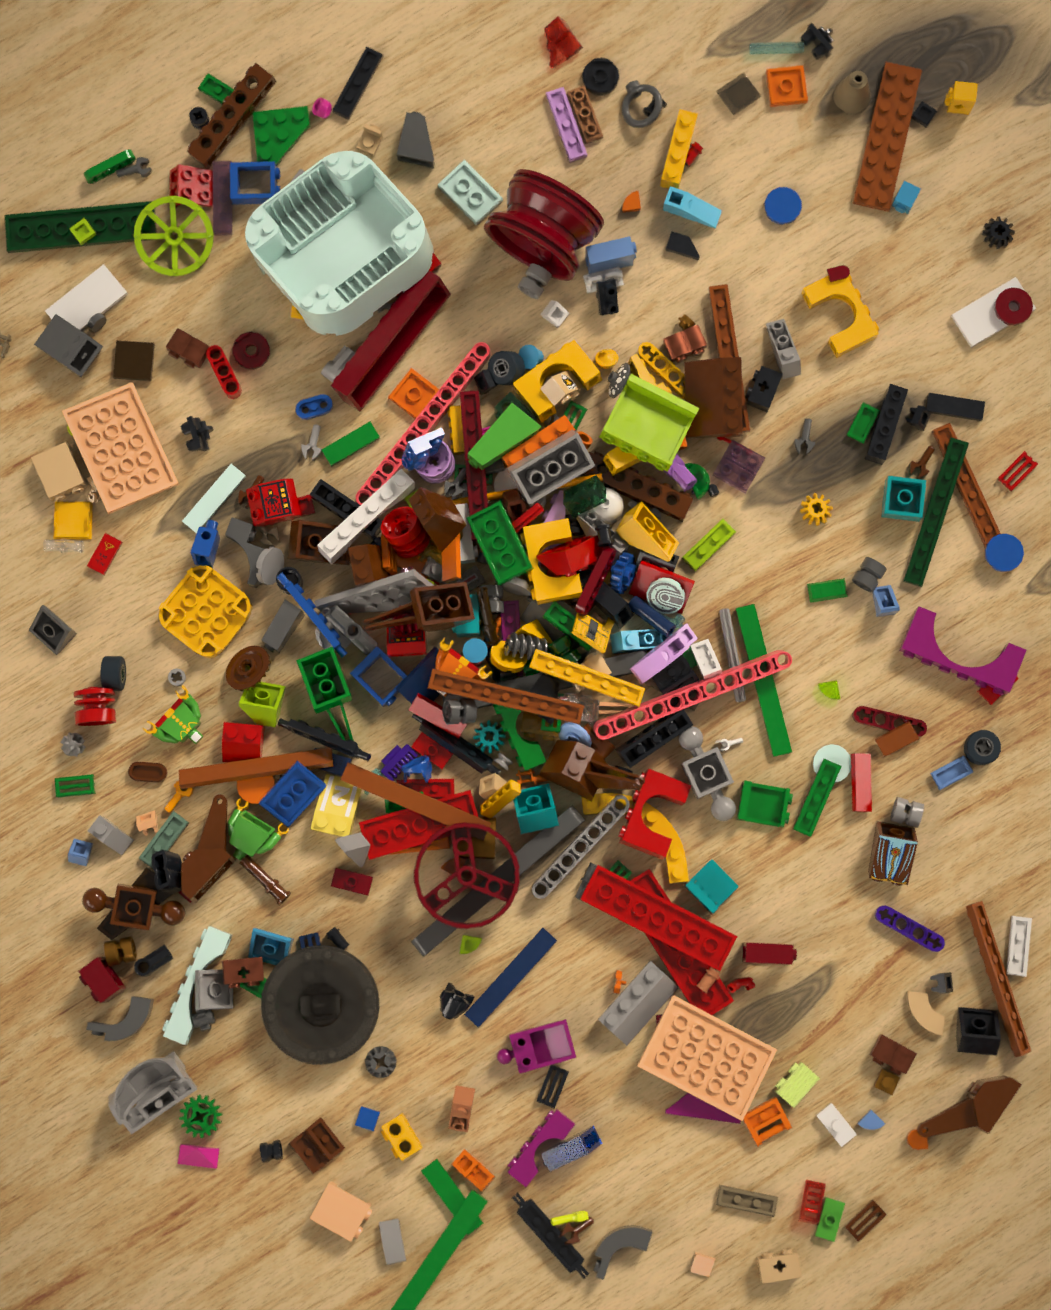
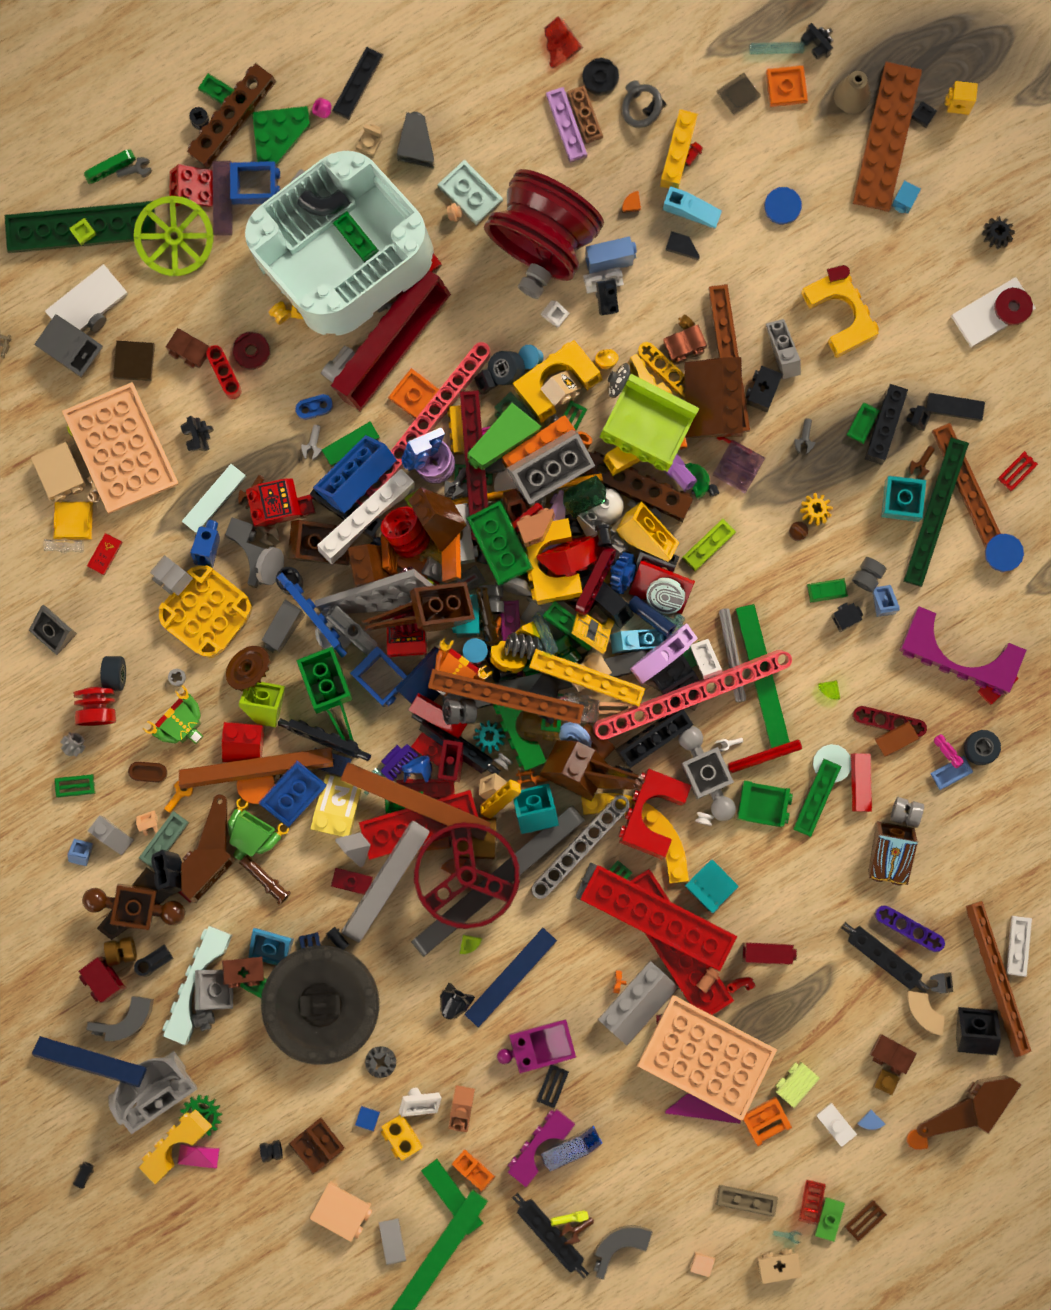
(83, 1174): none -> black pin
(89, 1061): none -> dark blue tile
(160, 1162): none -> yellow arch
(170, 575): none -> light grey brick
(280, 312): none -> yellow wheel
(323, 205): none -> black cylinder
(355, 236): none -> green tile
(355, 473): none -> blue slope
(385, 881): none -> light grey beam
(419, 1103): none -> white tile
(451, 761): none -> dark red slope
(454, 212): none -> light nougat plate
(535, 528): none -> nougat slope
(545, 633): none -> clear light blue axle
(704, 818): none -> white bush
(765, 756): none -> red axle
(788, 1235): none -> clear light blue hand
(798, 531): none -> reddish brown tile
(847, 616): none -> black brick
(884, 957): none -> black plate
(948, 751): none -> dark pink axle

